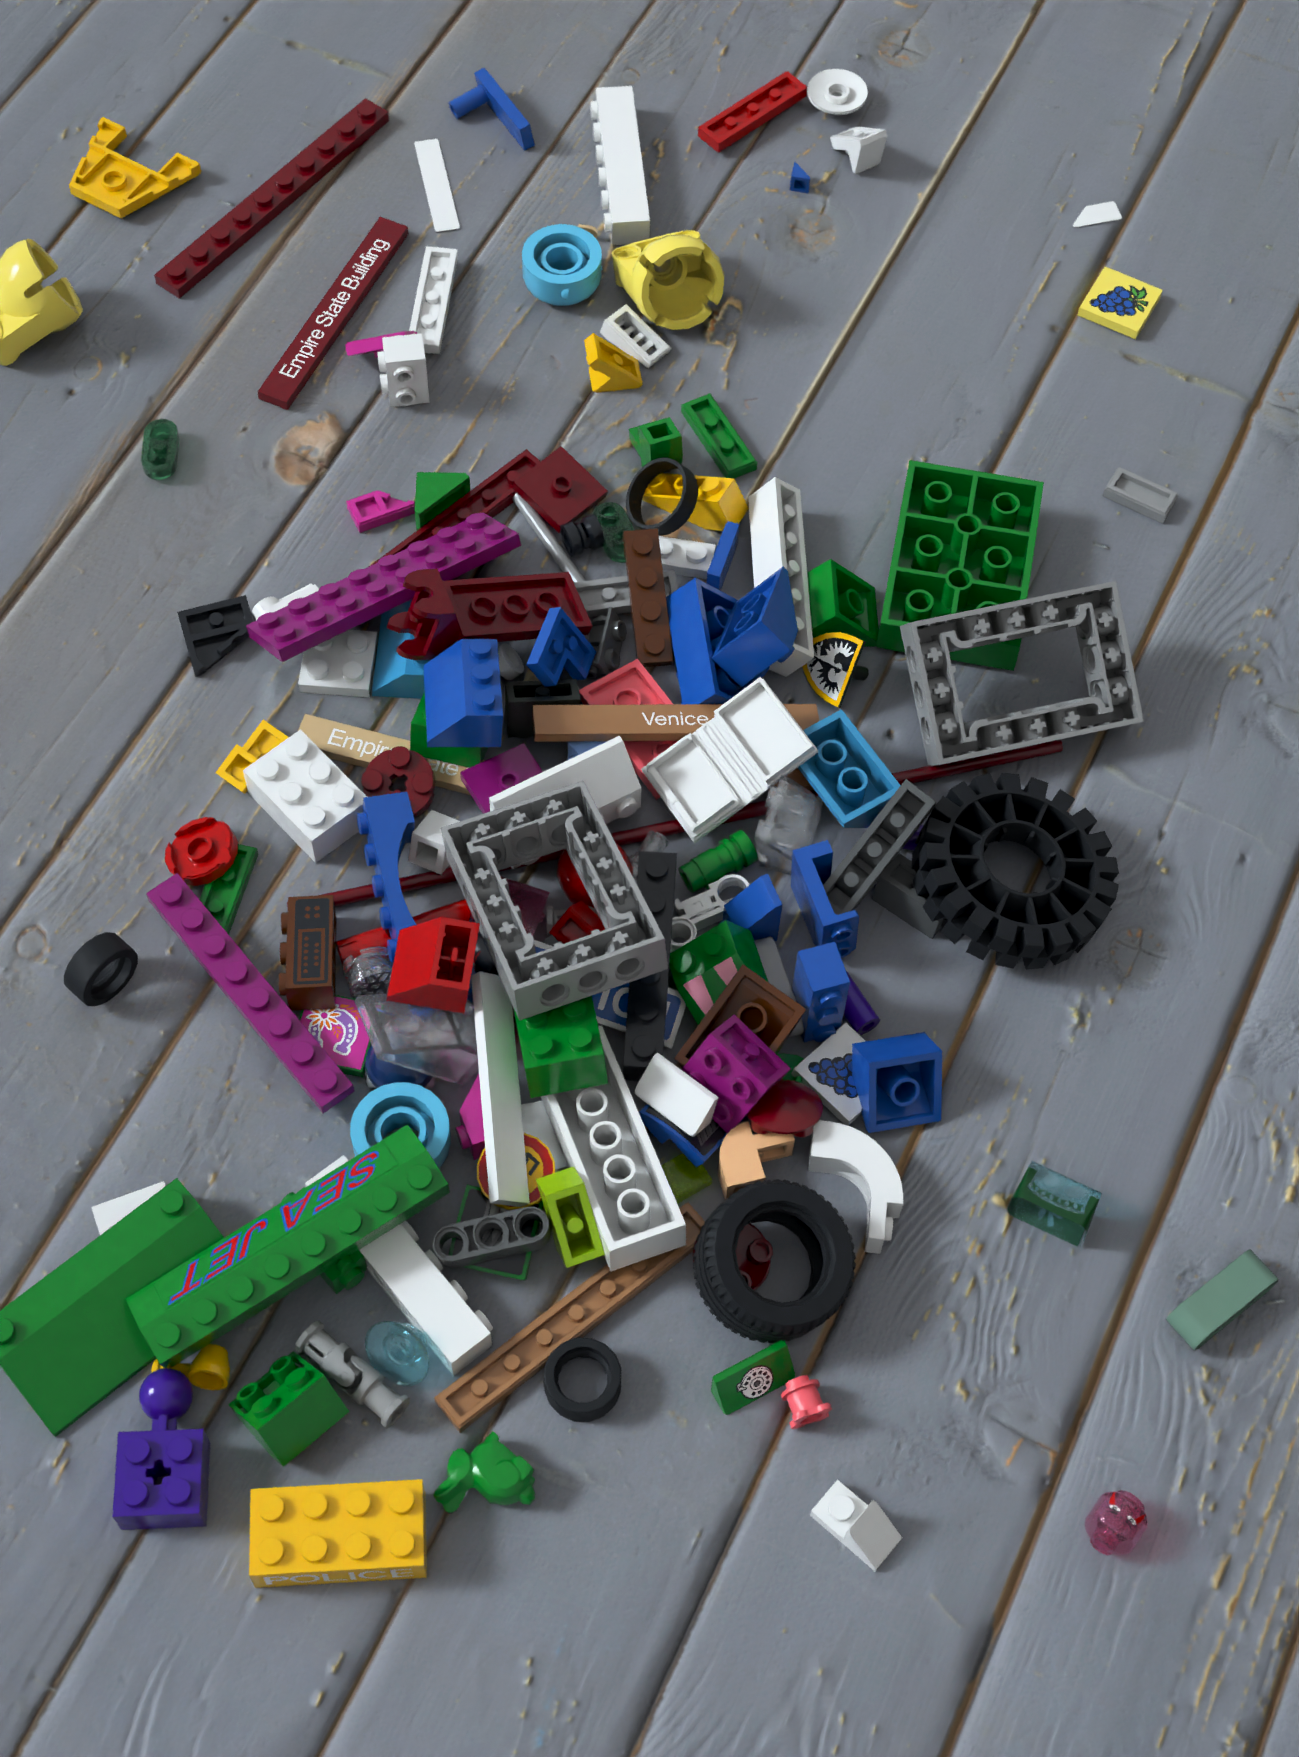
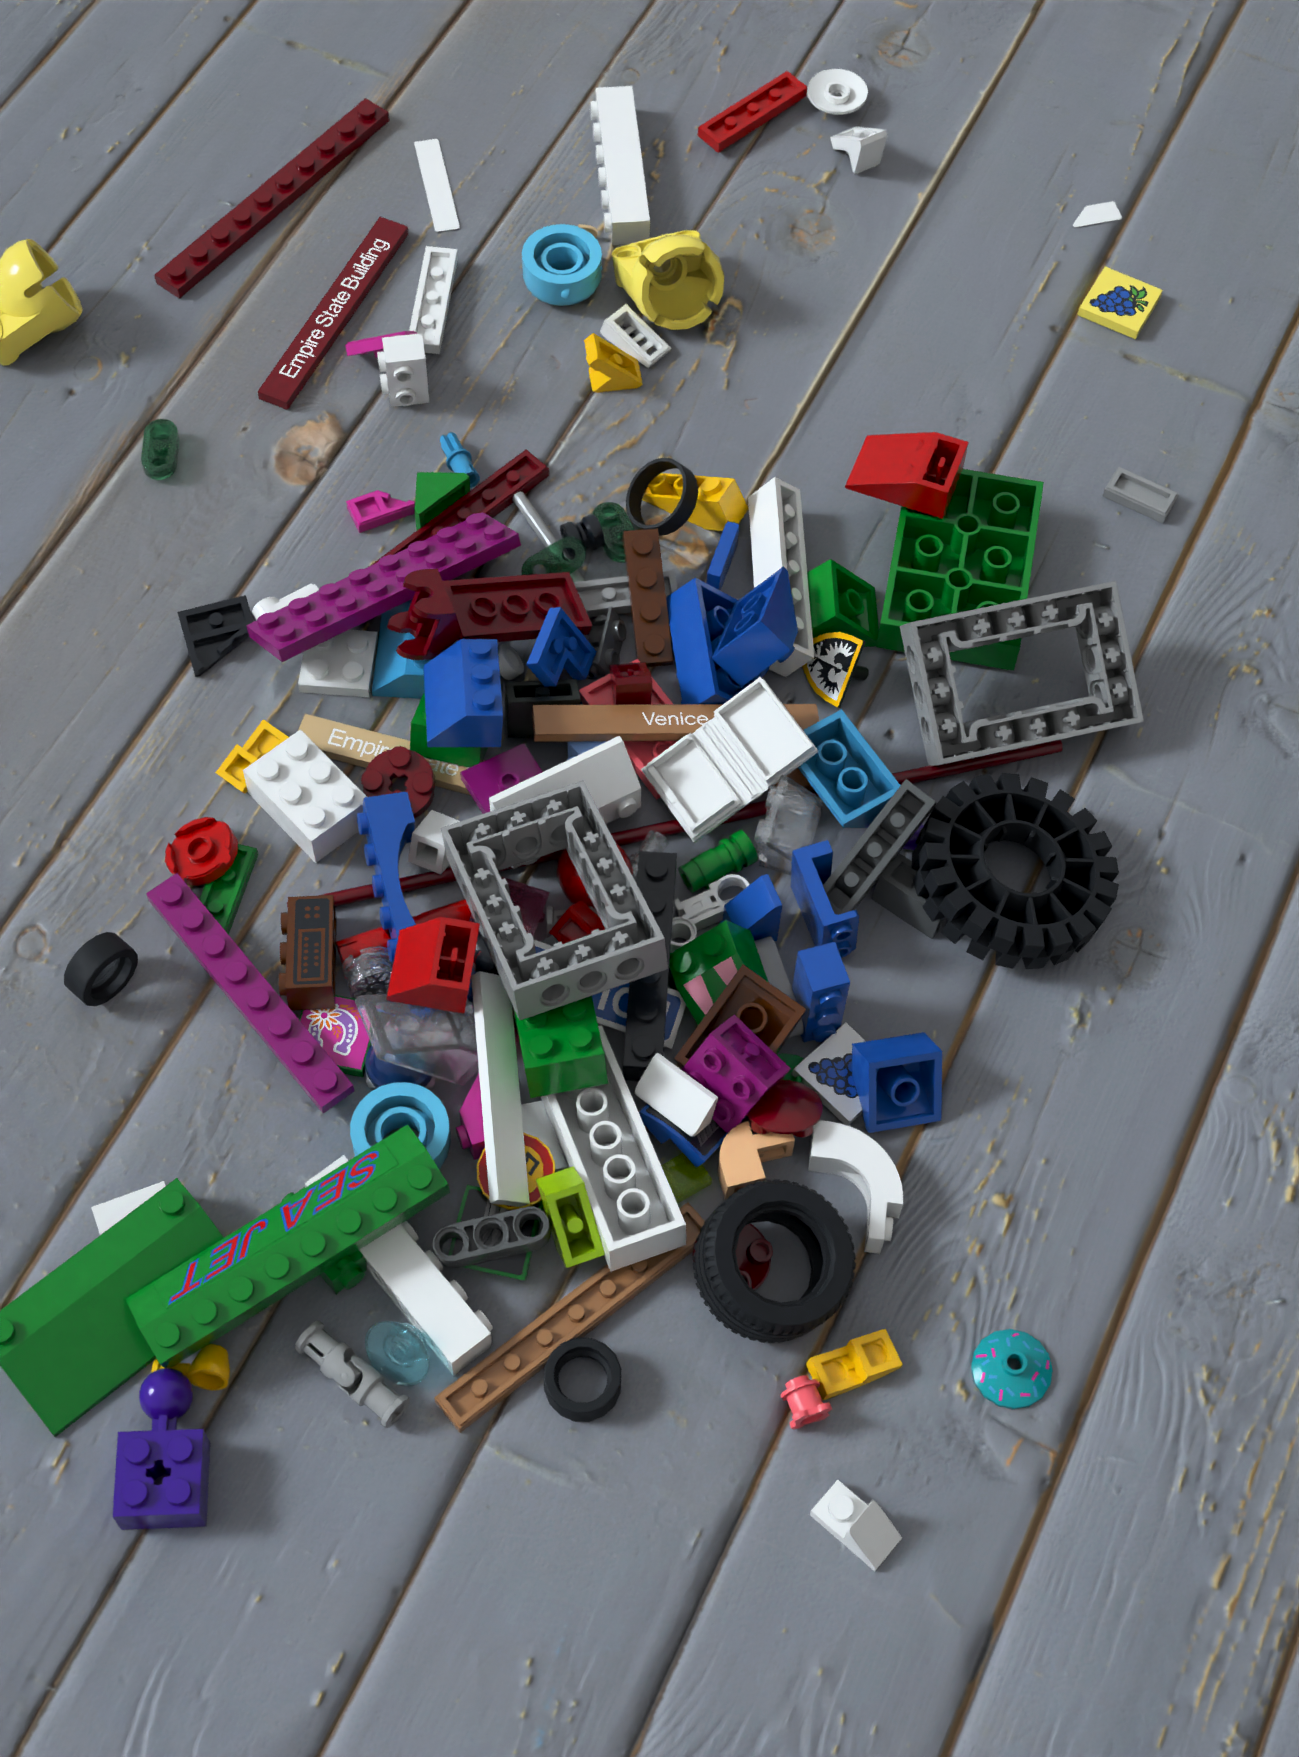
(120, 183): yellow wing -> none
(288, 1407): green slope -> none
(337, 1533): yellow brick -> none
(458, 458): none -> dark azure axle
(490, 1470): green animal -> none
(491, 93): blue piece -> none
(553, 557): none -> clear green plate
(559, 489): dark red plate -> none
(631, 684): none -> dark red slope
(657, 441): green brick -> none
(686, 556): white plate -> none
(719, 437): green tile -> none
(753, 1377): green slope -> none
(799, 180): blue piece -> none
(855, 1364): none -> yellow slope
(859, 1011): dark purple cylinder -> none
(910, 470): none -> red slope
(1007, 1386): none -> teal dish
(1054, 1203): clear light blue piece -> none
(1116, 1523): clear pink head -> none
(1222, 1299): sand green beam -> none

